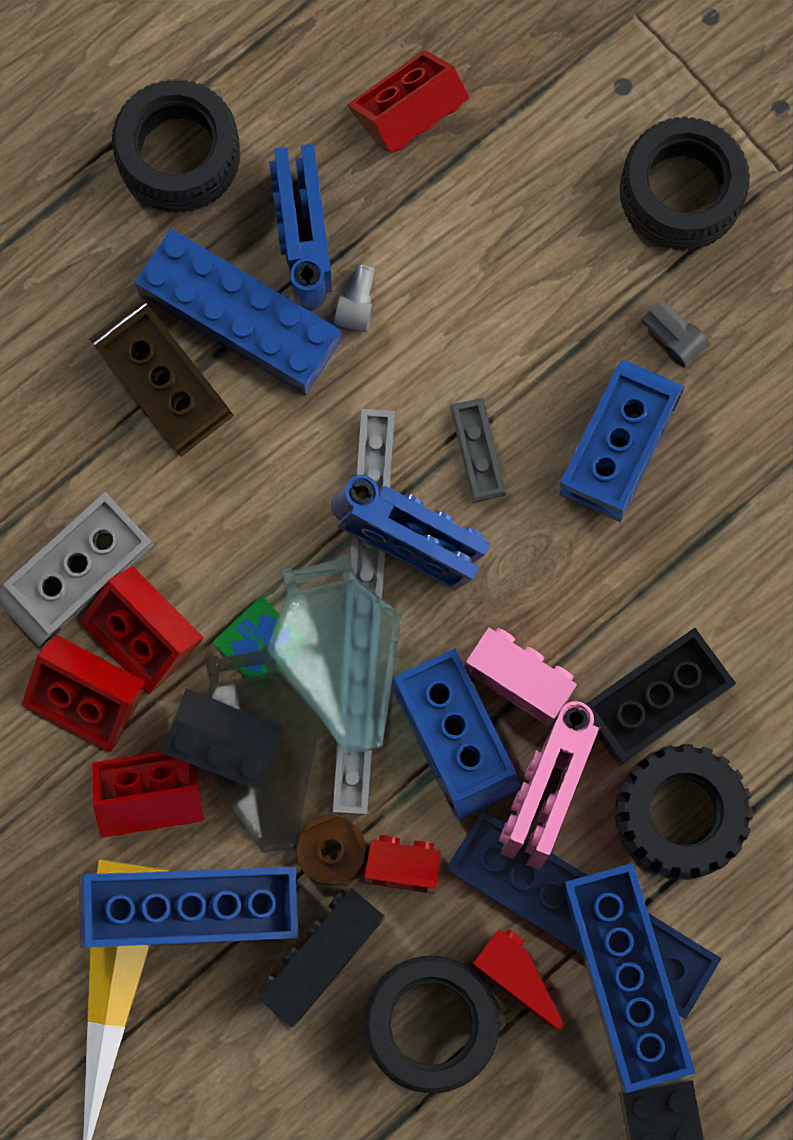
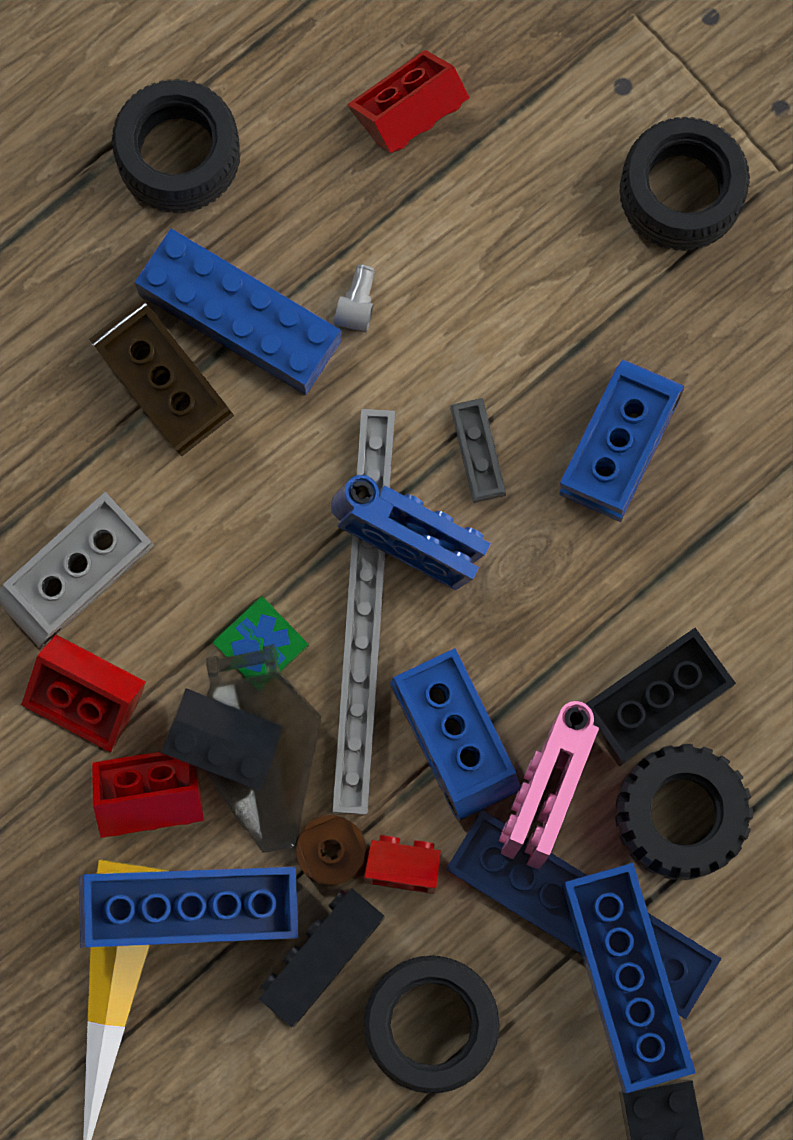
(140, 628): red slope -> none
(308, 259): blue hinge -> none
(339, 652): clear light blue windscreen -> none
(512, 970): red slope -> none
(520, 676): bright pink brick -> none
(681, 340): dark grey piece -> none

